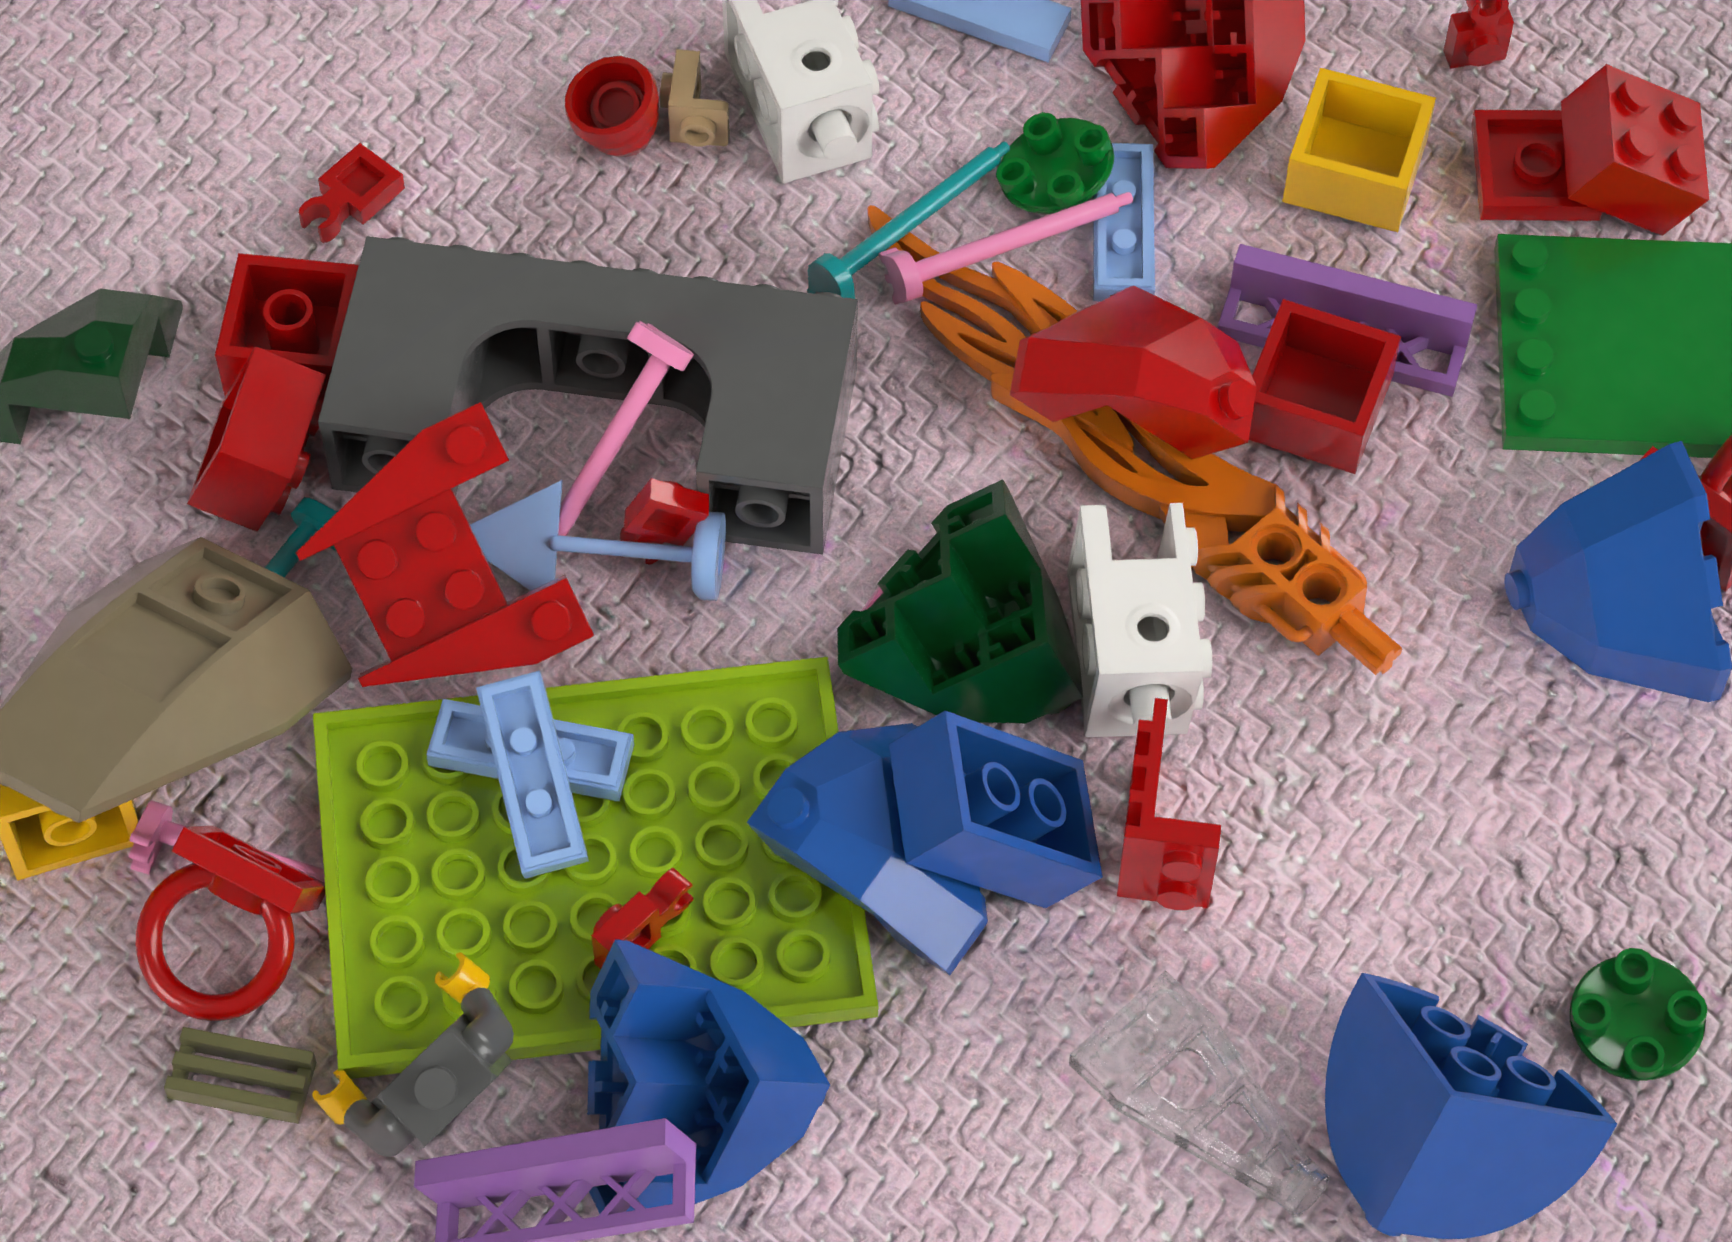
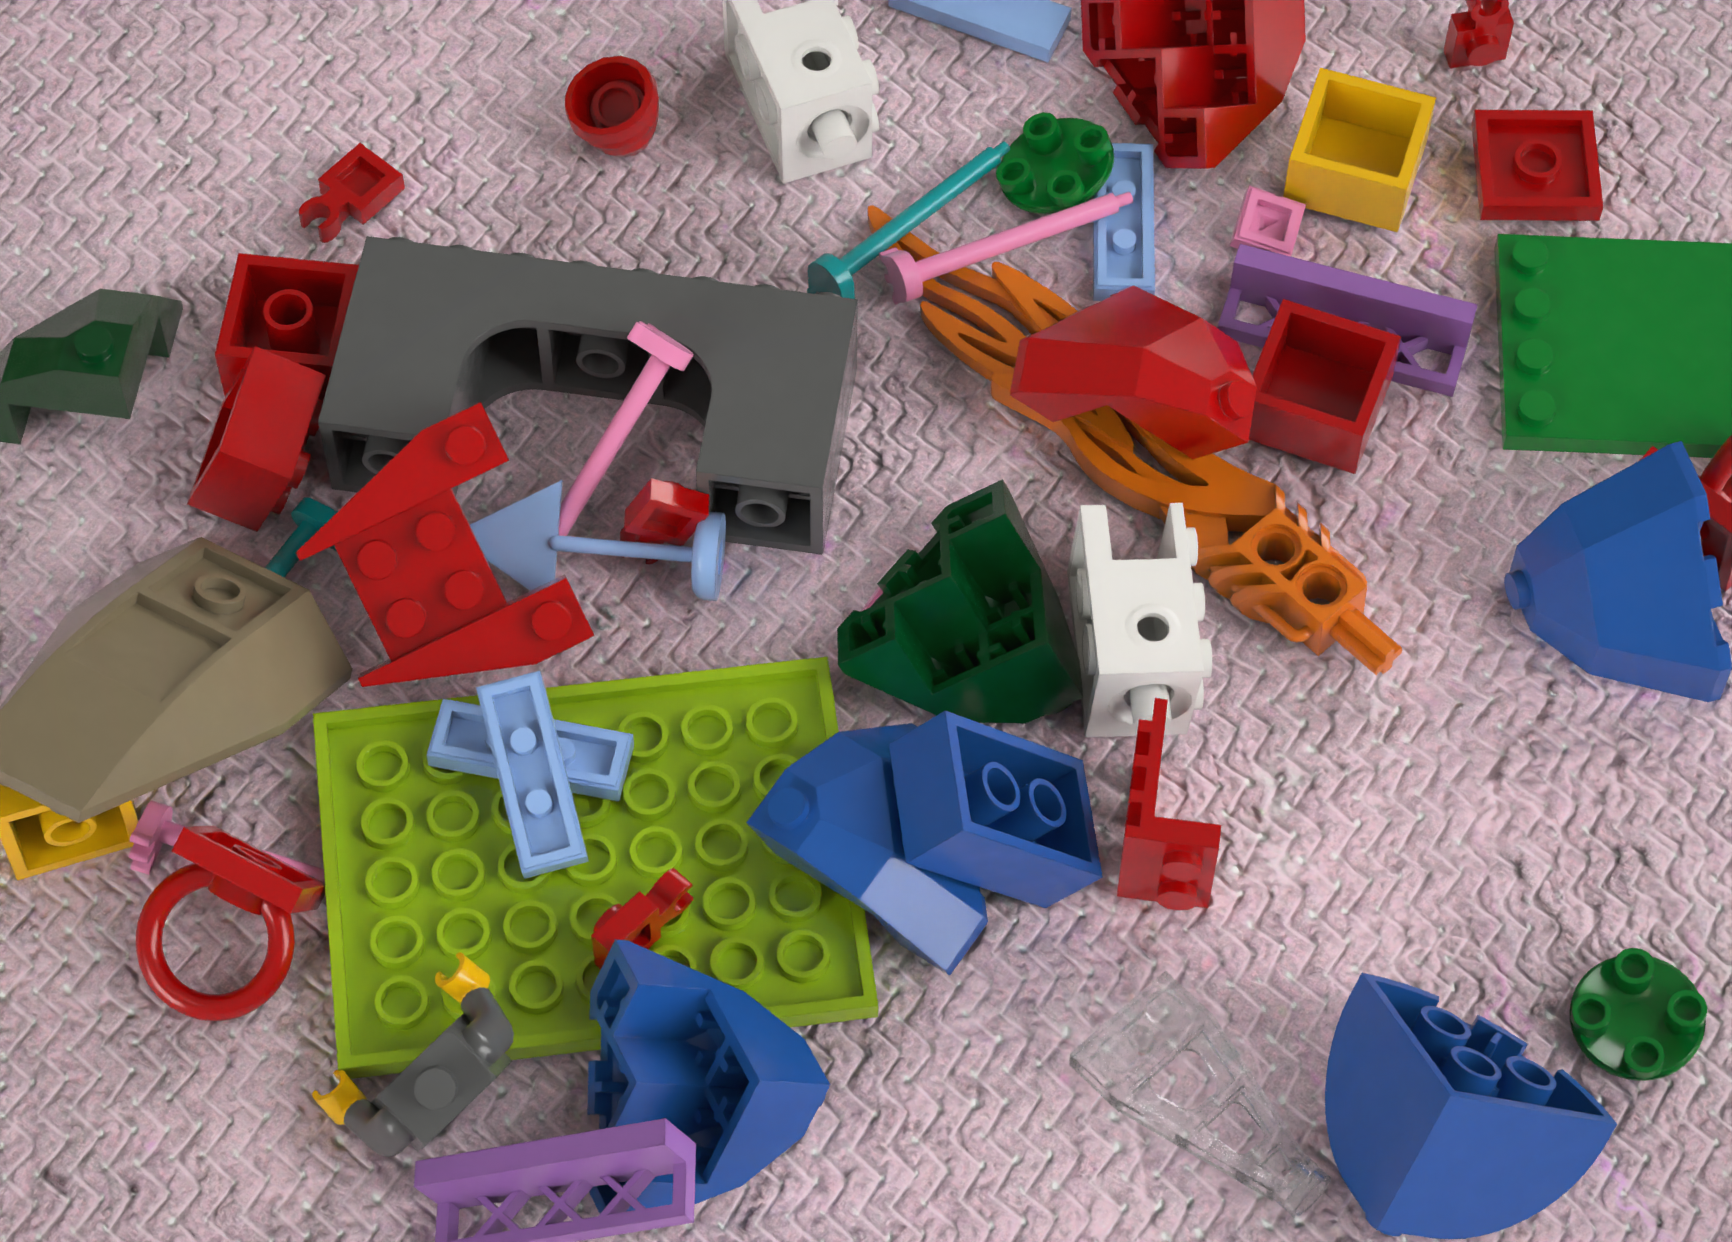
(185, 1061): olive tile -> none
(691, 118): tan bracket -> none
(1267, 222): none -> bright pink tile
(1634, 150): red brick -> none

